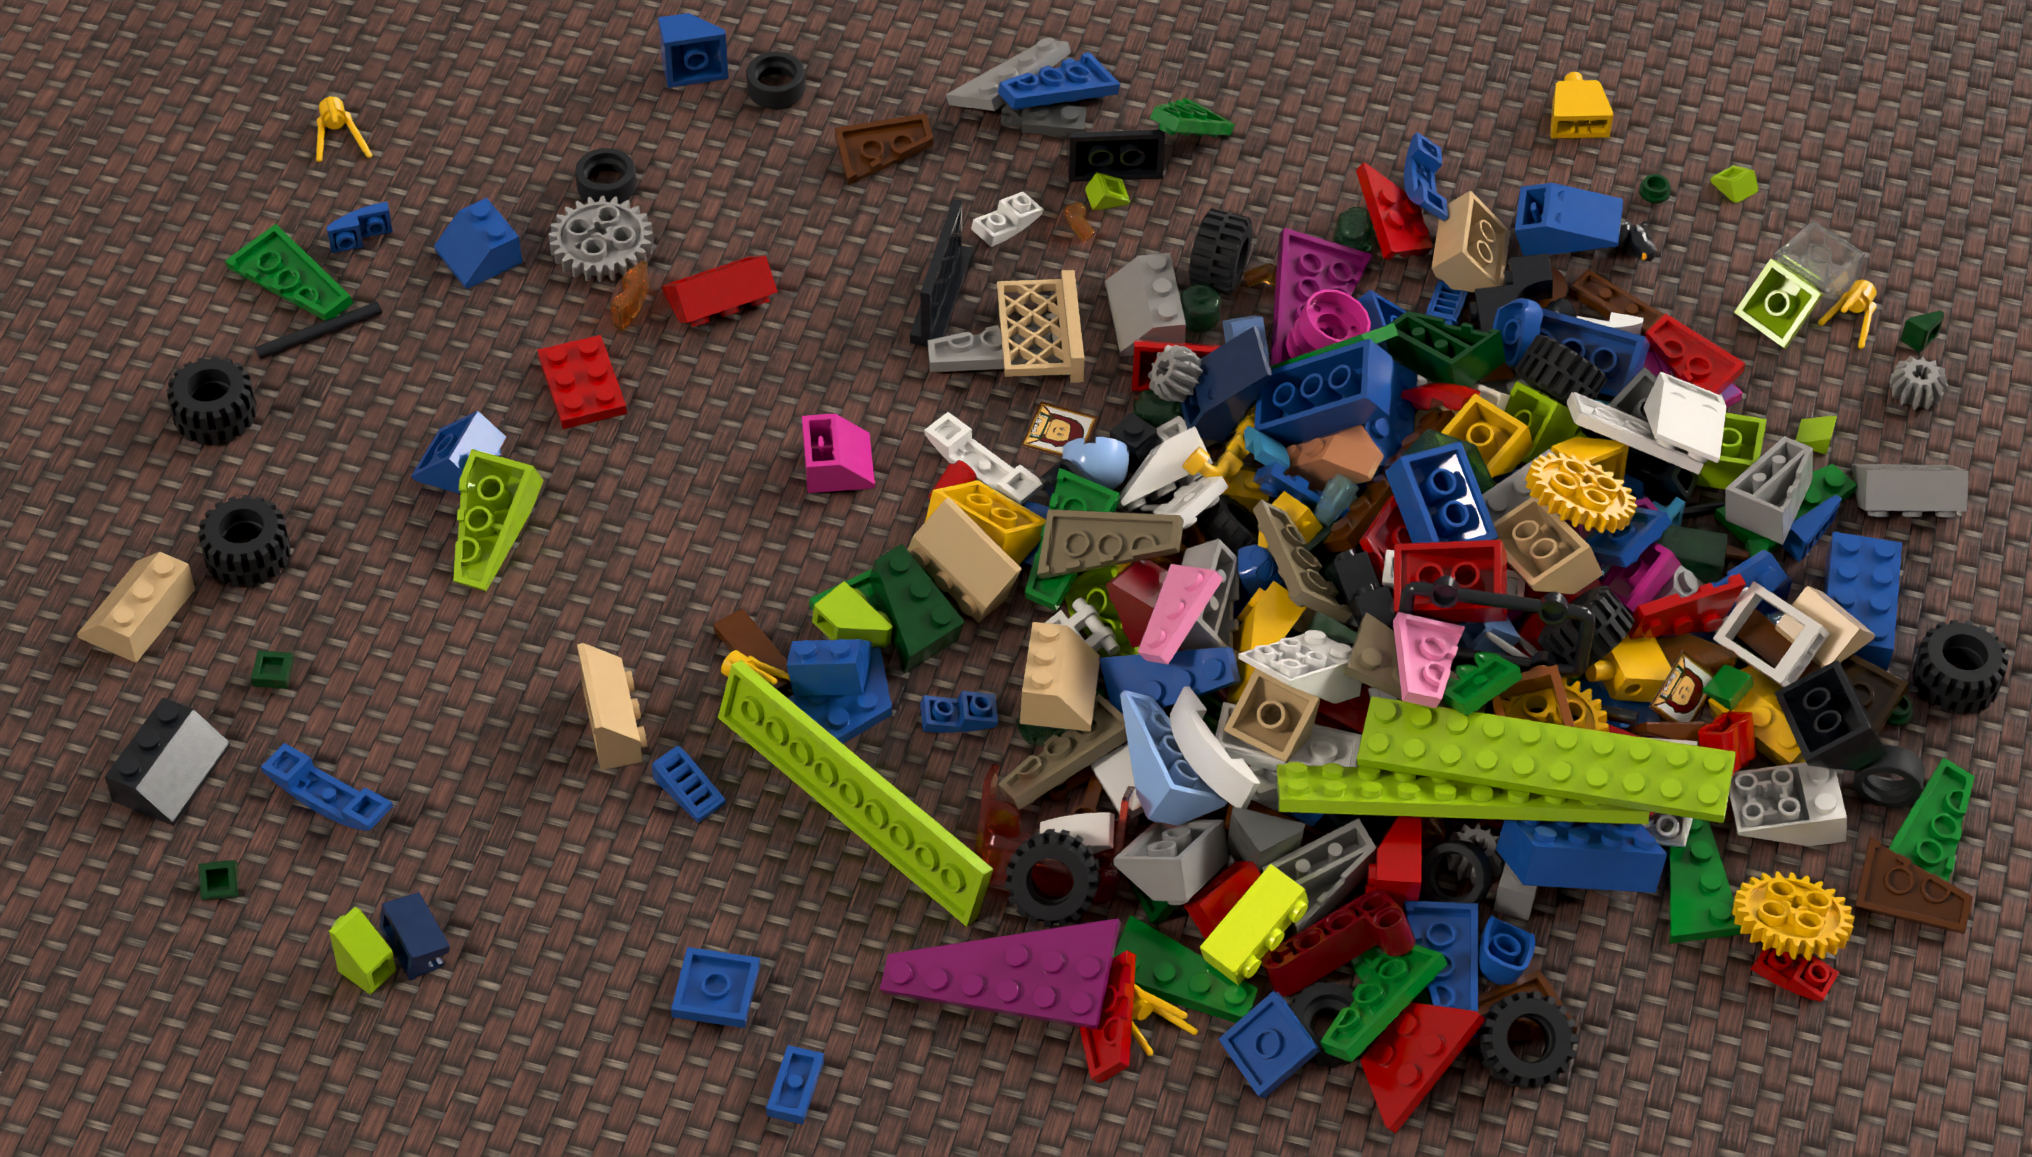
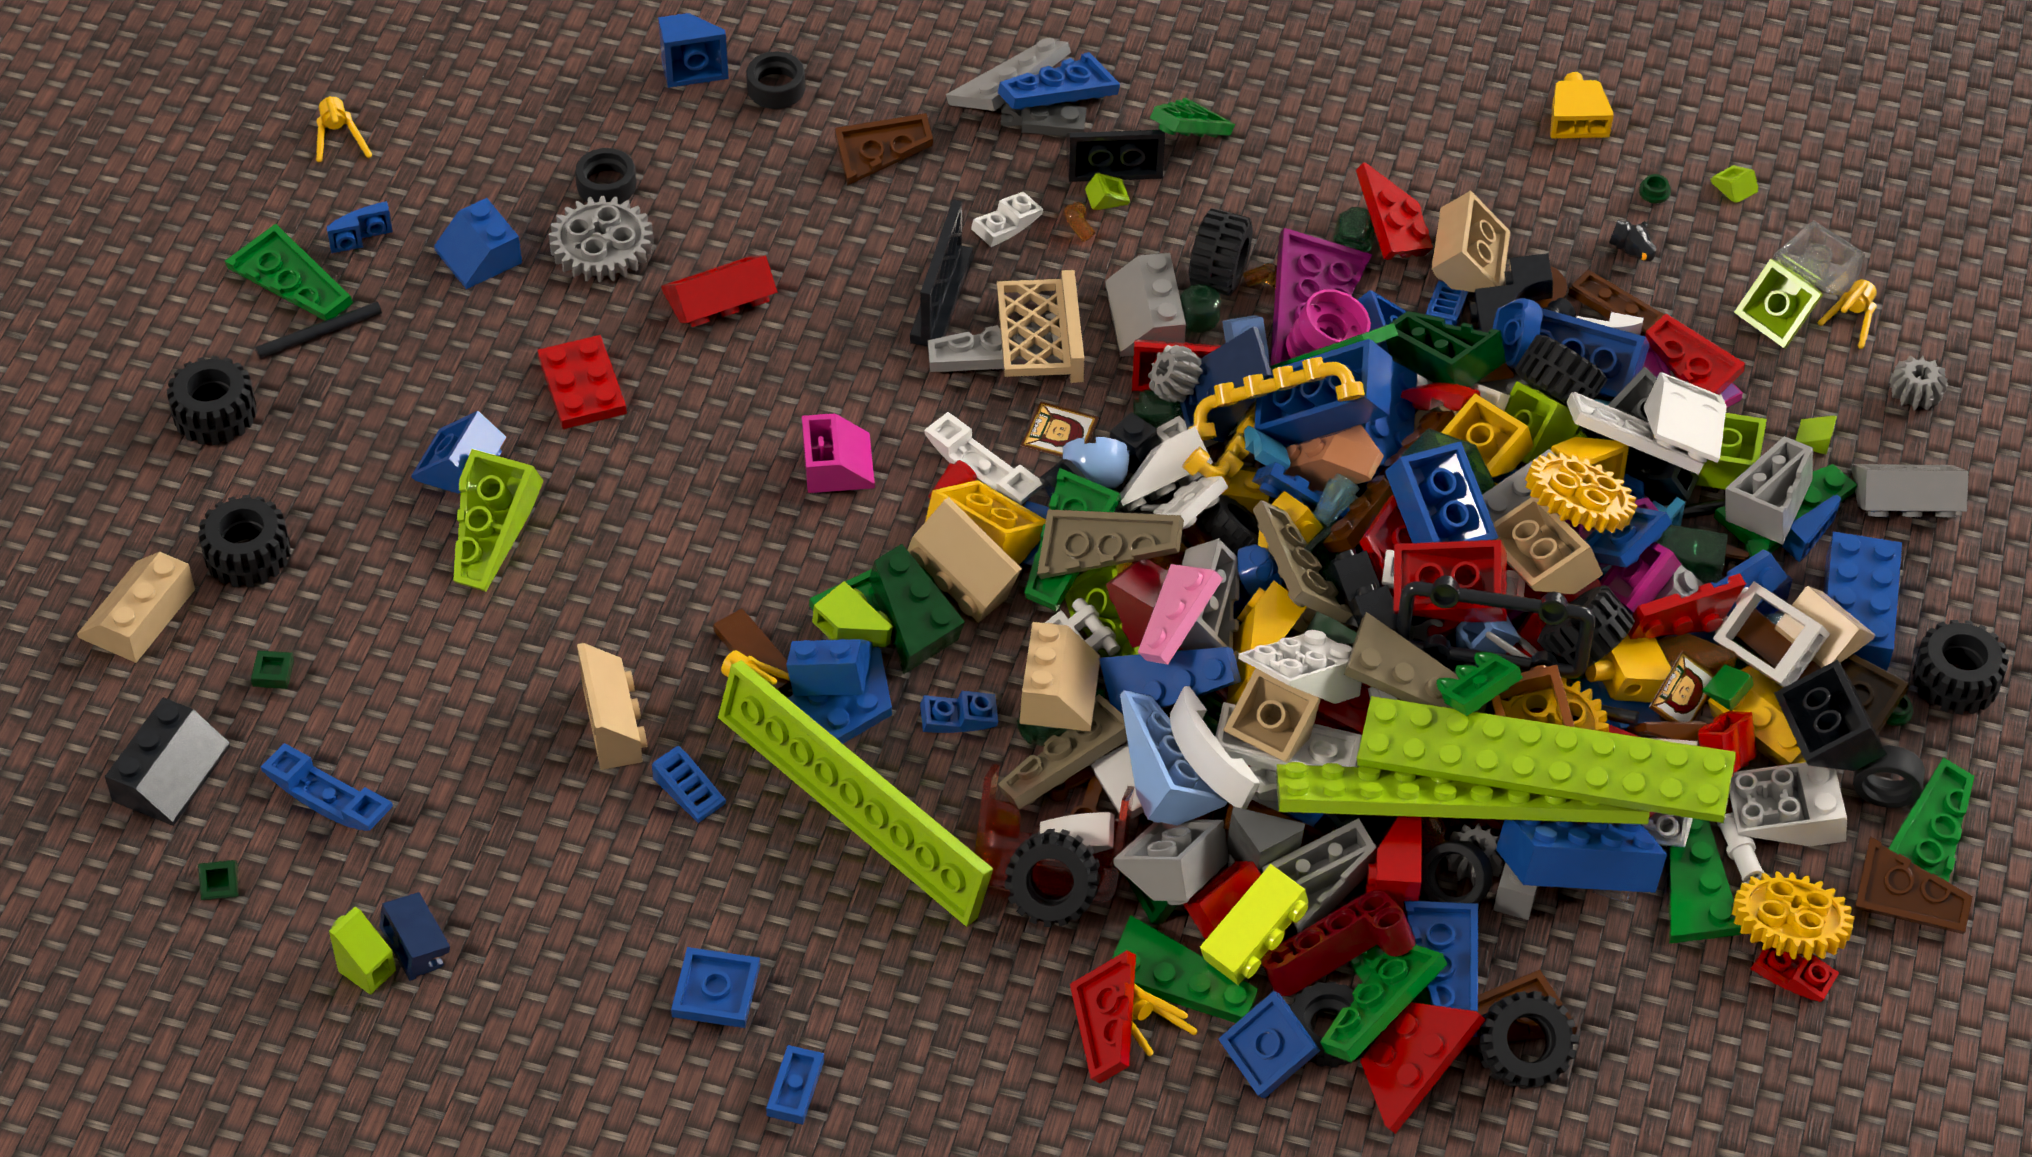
(629, 302): clear orange slope -> none
(1032, 975): magenta wing -> none
(1283, 379): none -> yellow bar
(1419, 176): blue slope -> none
(1424, 657): bright pink wing -> none
(1504, 951): blue piece -> none
(1566, 219): blue slope -> none
(1741, 850): none -> white pin
(1922, 330): dark green slope -> none

